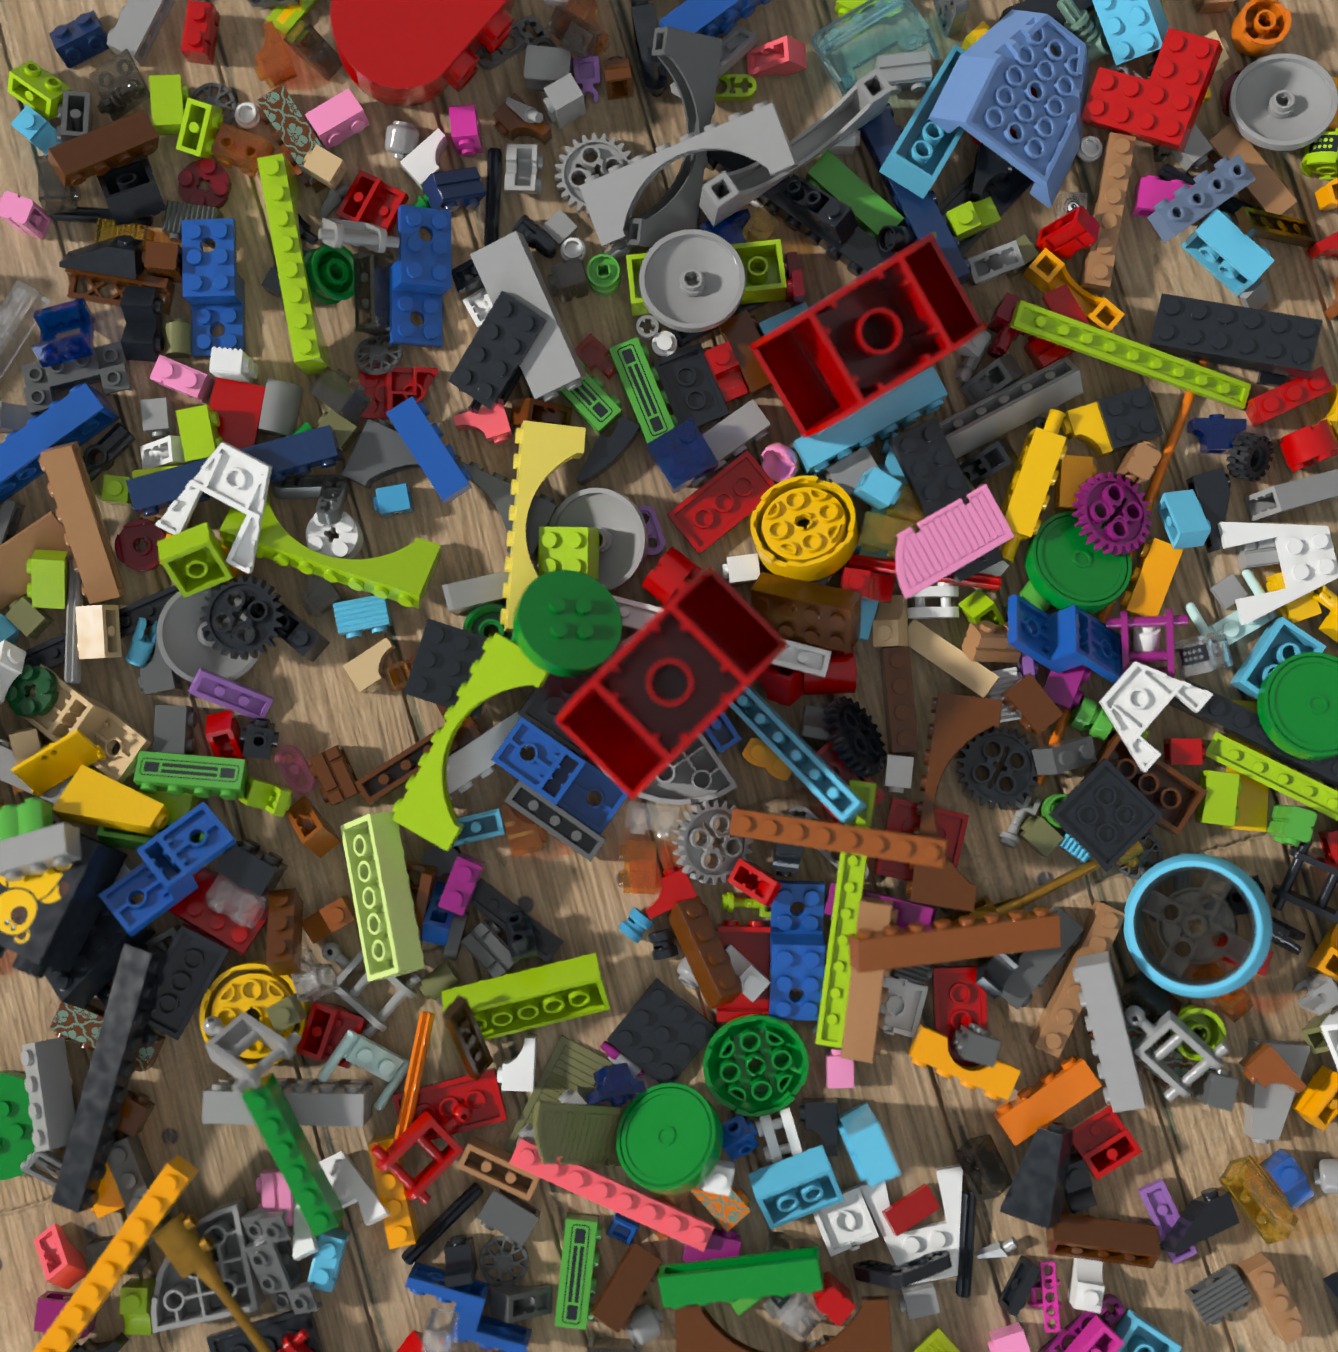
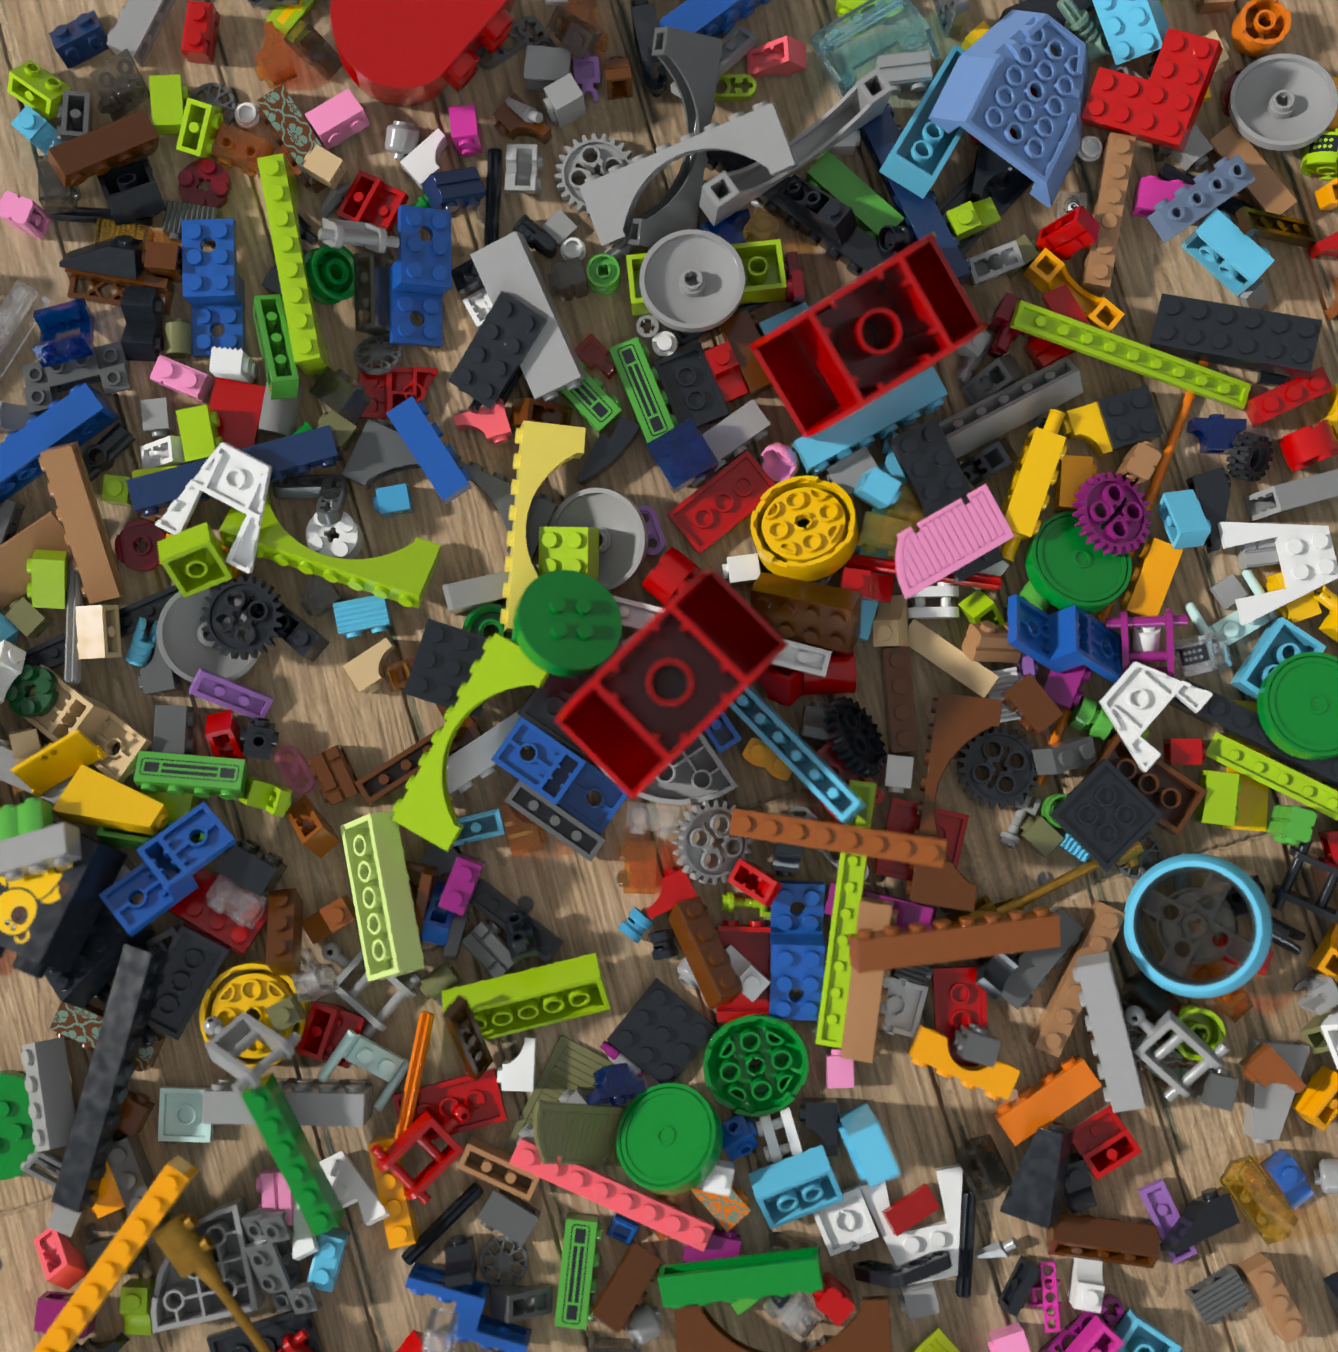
(66, 1221): none -> light grey brick
(182, 1115): none -> light aqua plate
(275, 346): none -> bright green brick

